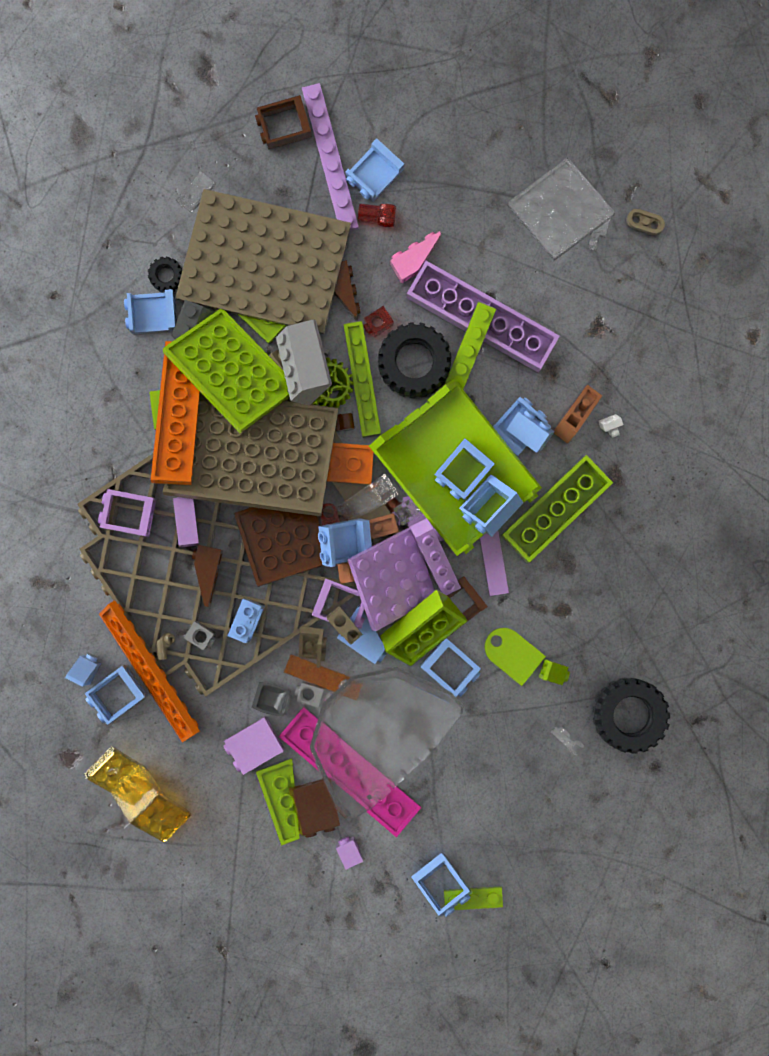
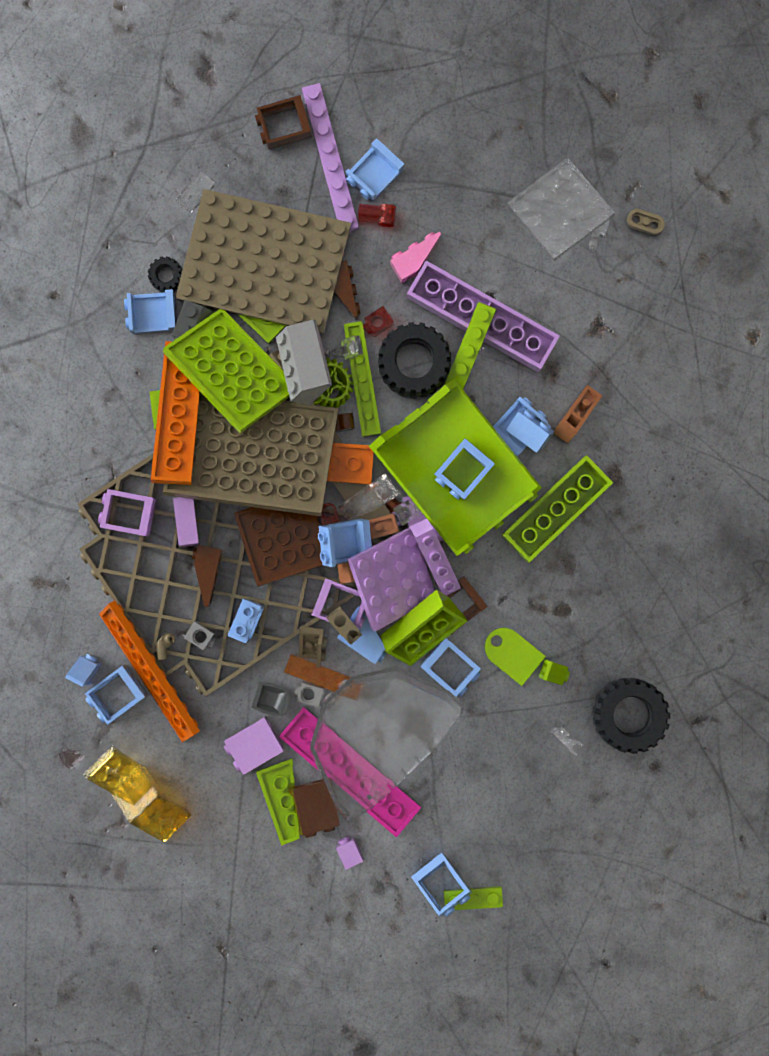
(350, 348): none -> clear plate
(481, 496): light blue window -> none
(494, 564): lavender tile -> none
(610, 424): white tile -> none

